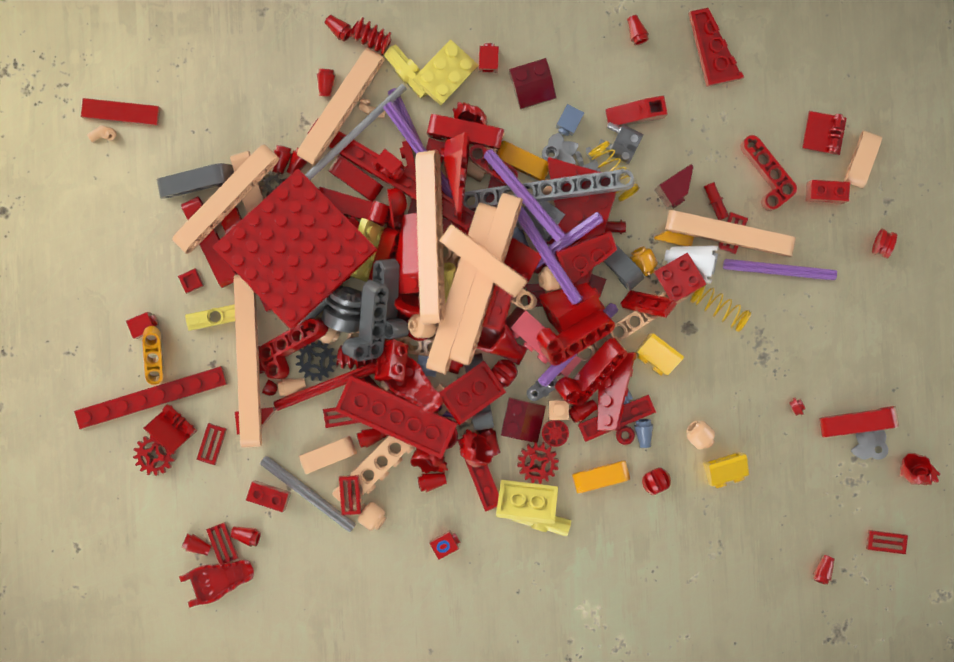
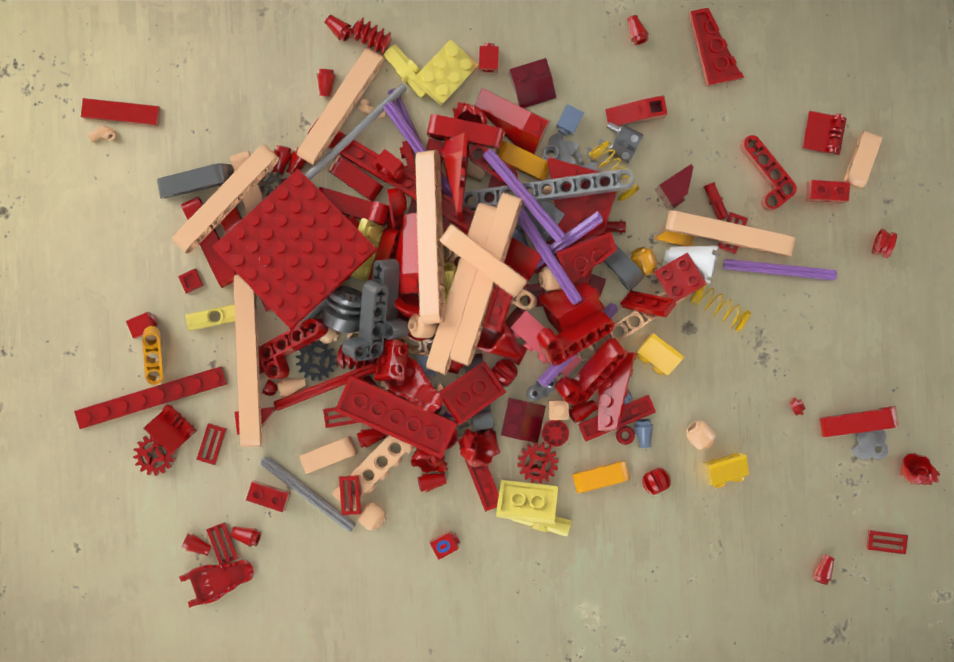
(520, 125): none -> red wedge

